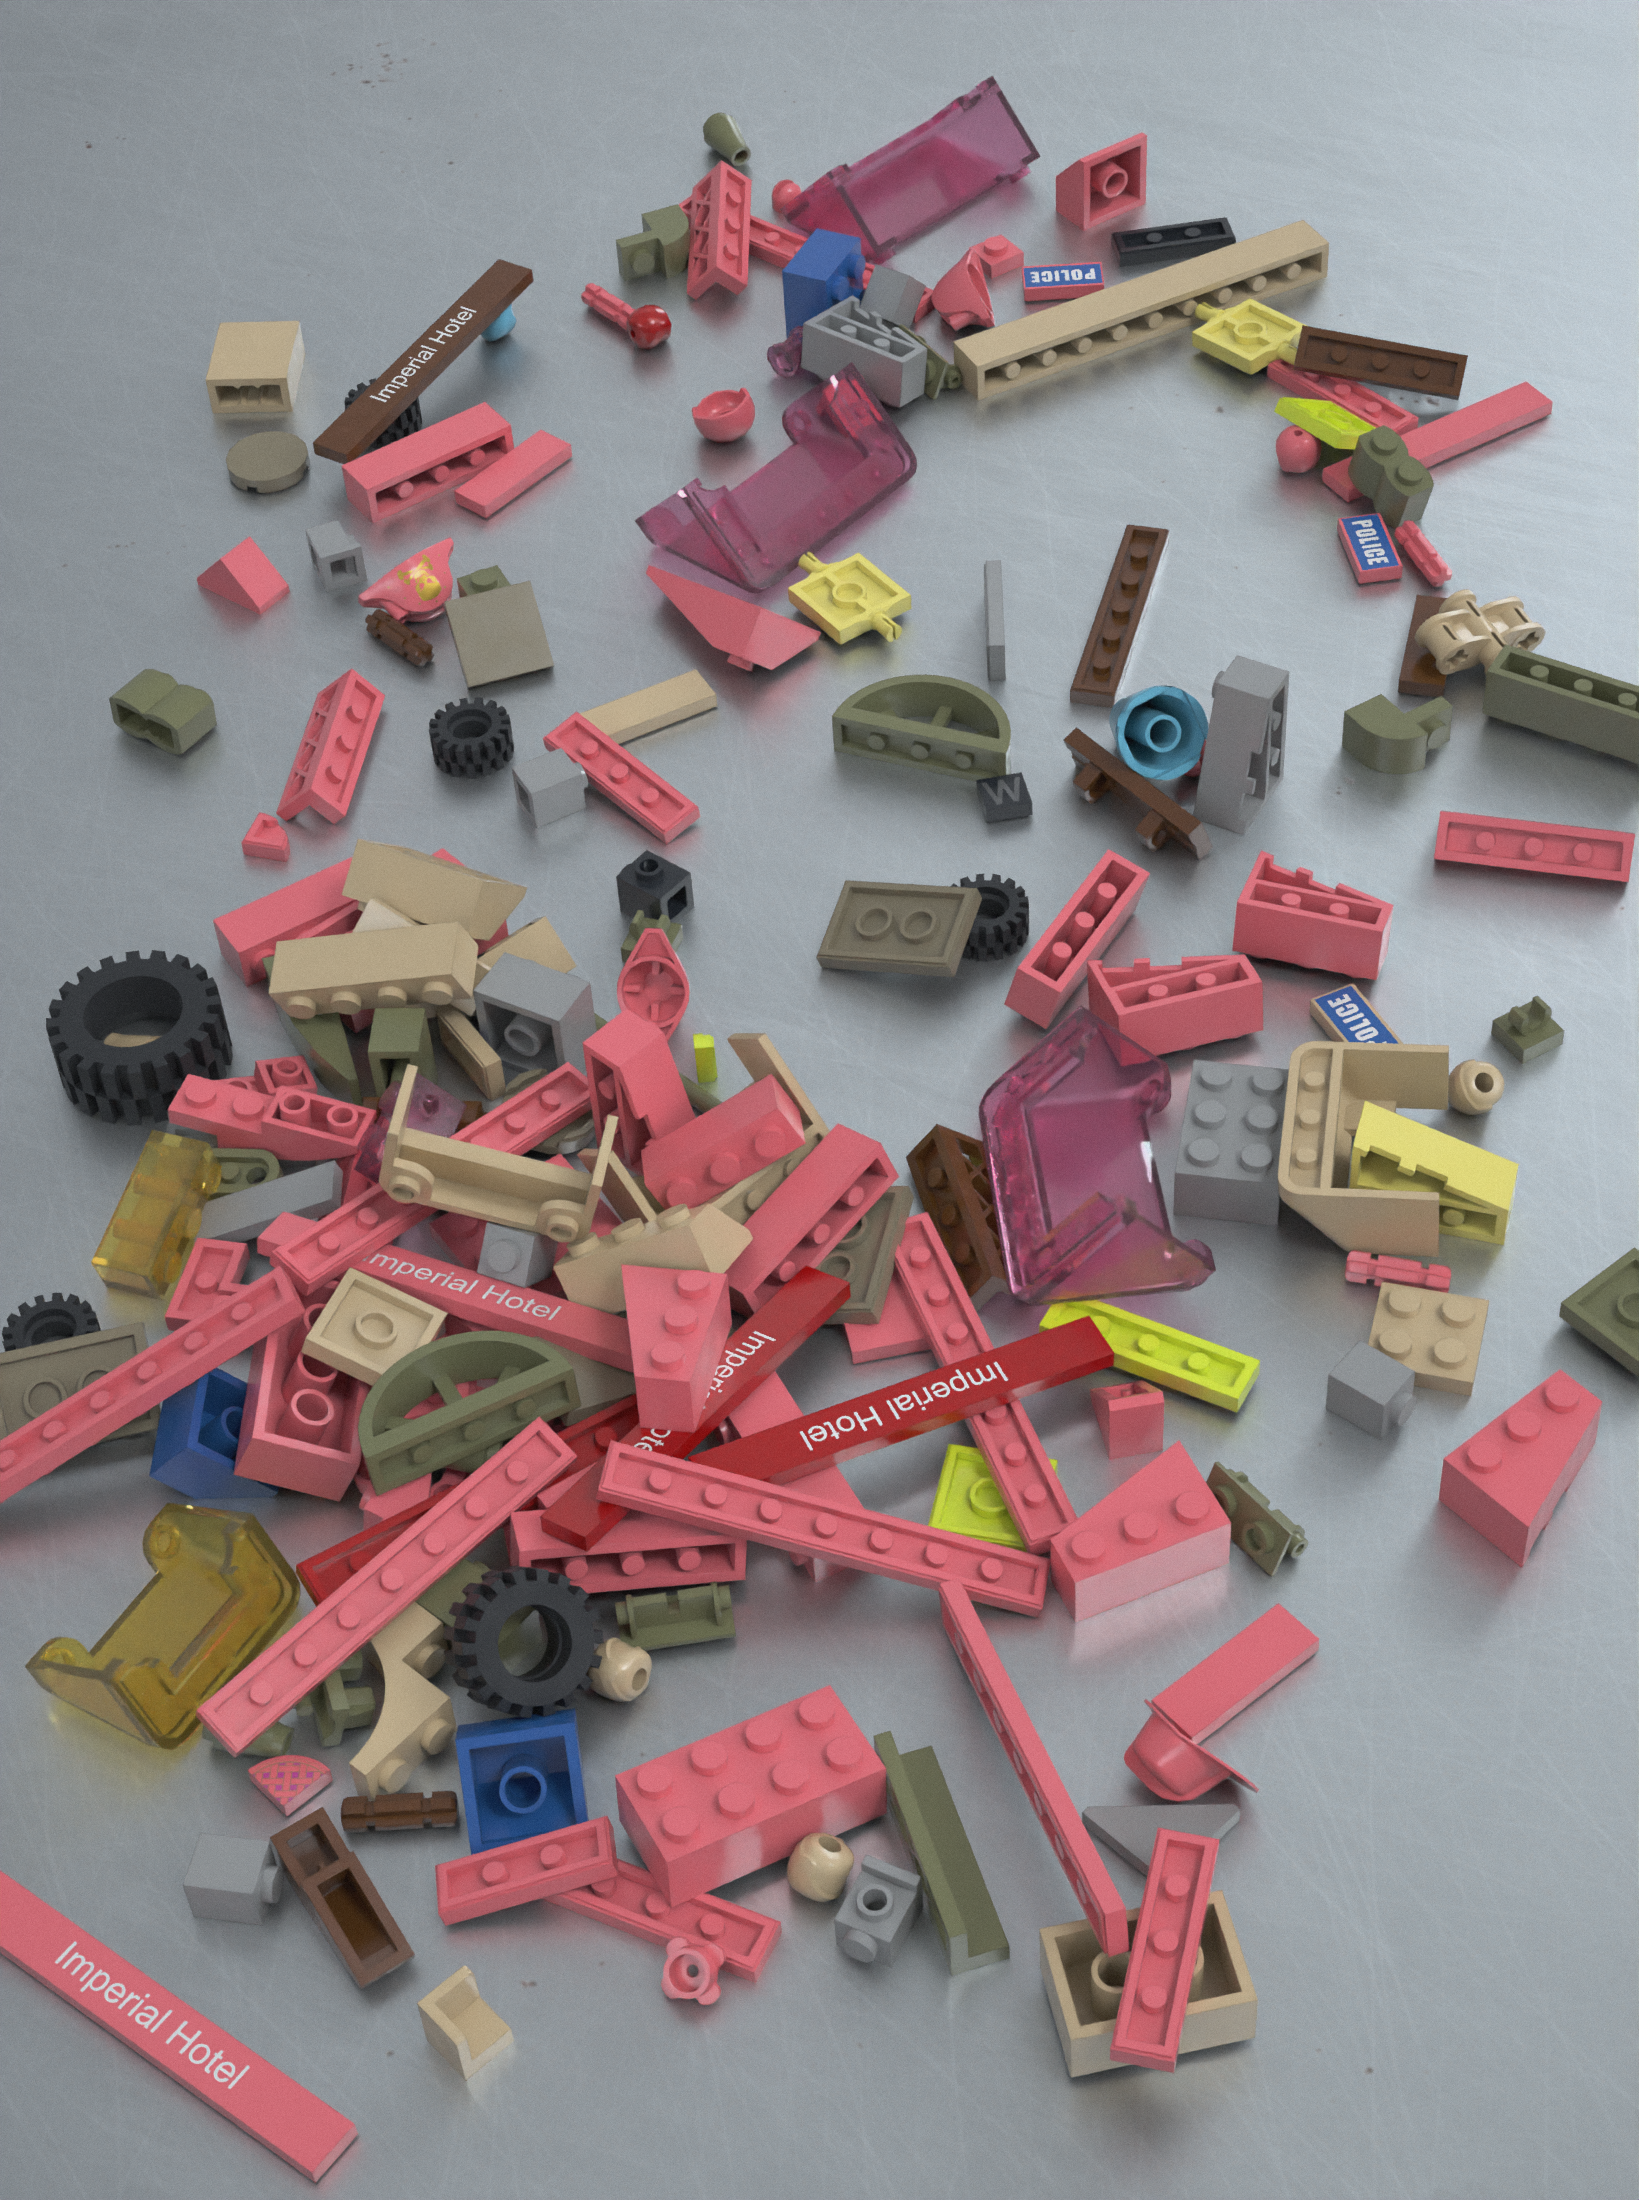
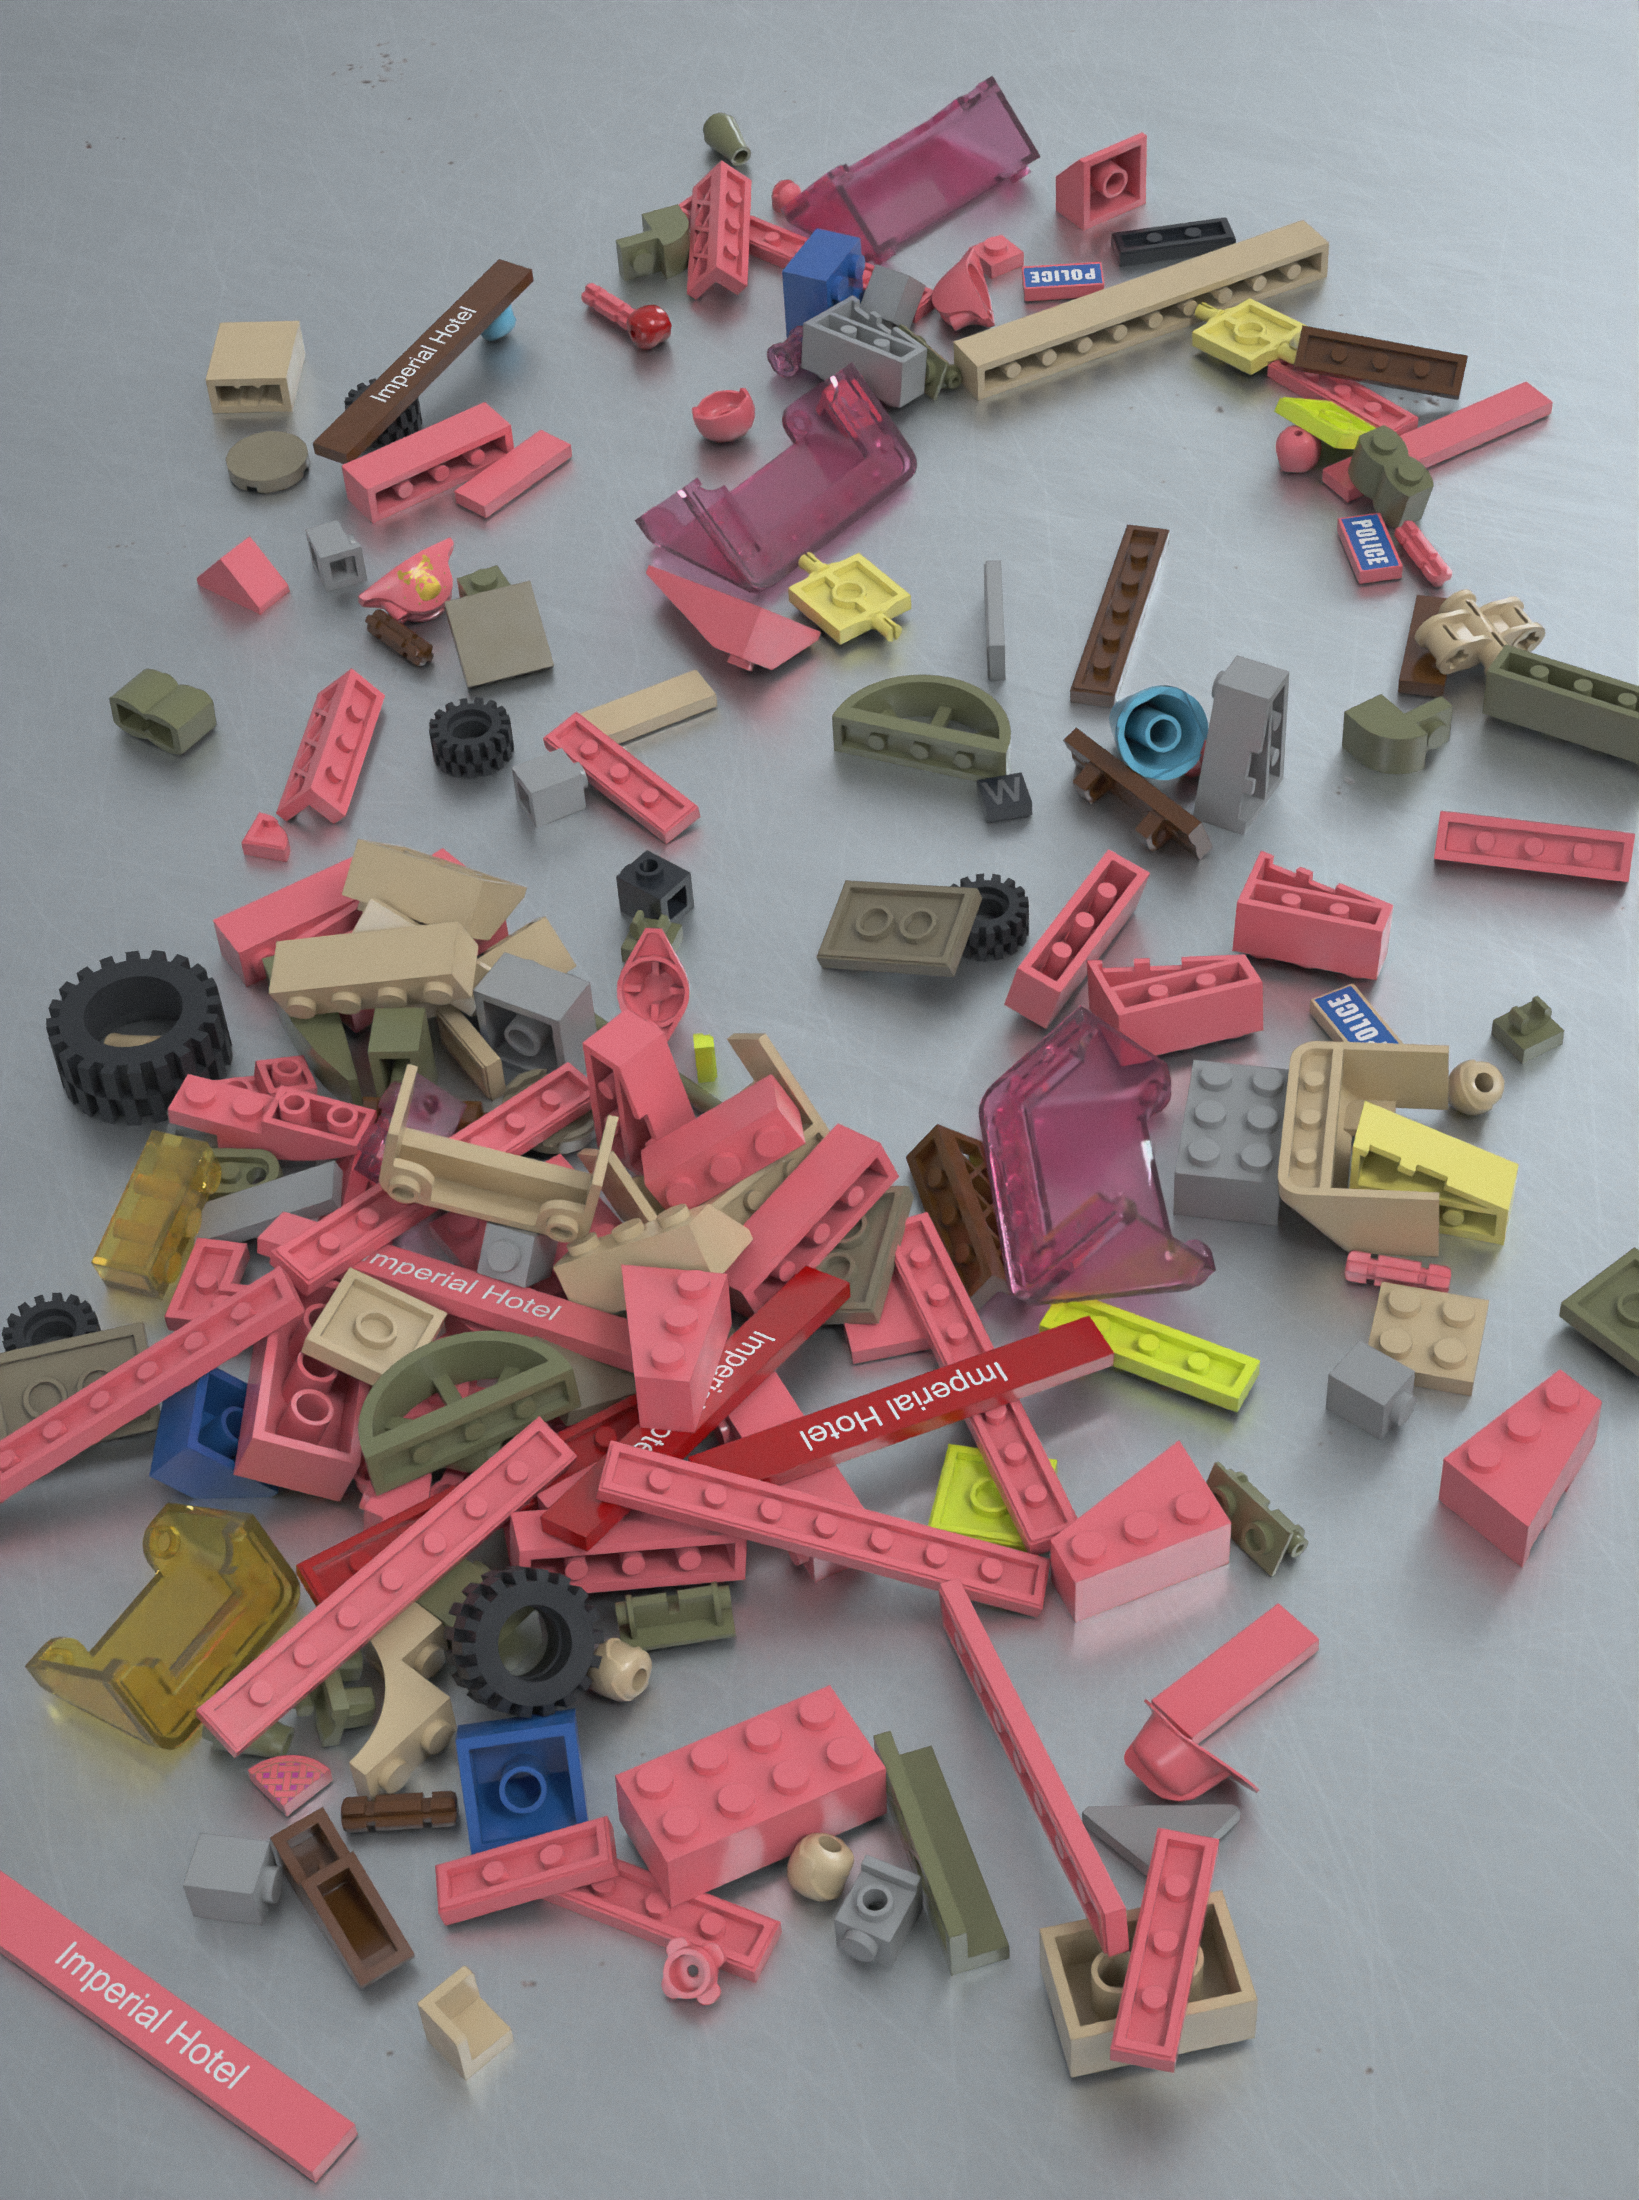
(1129, 1418): coral slope -> none

